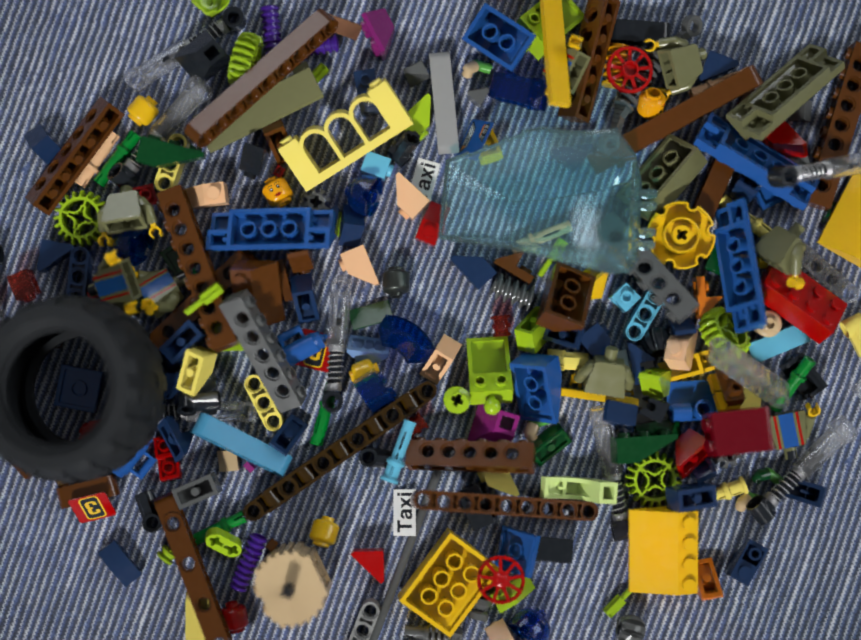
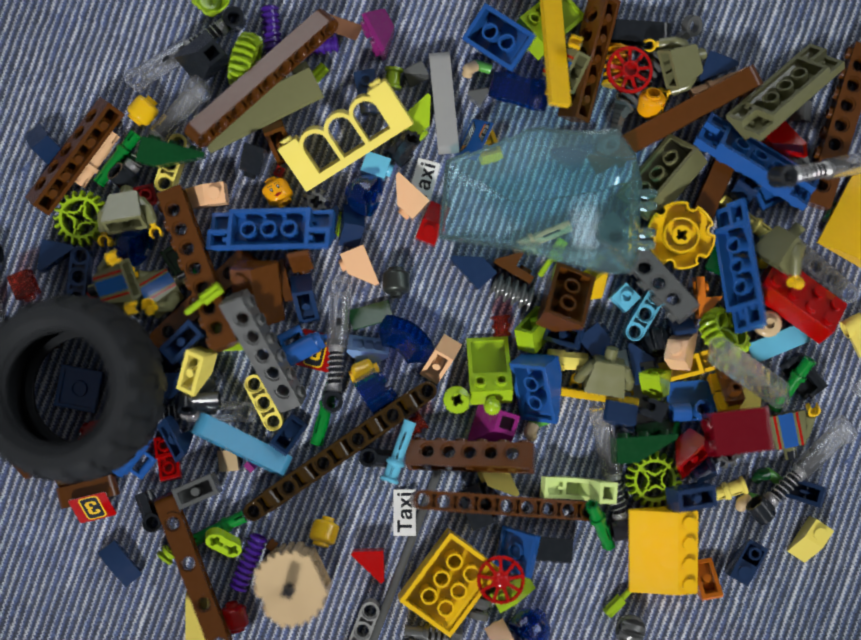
(393, 76): none -> lime bush
(550, 443): dark green slope -> none
(598, 520): none -> green pin
(810, 539): none -> light yellow slope

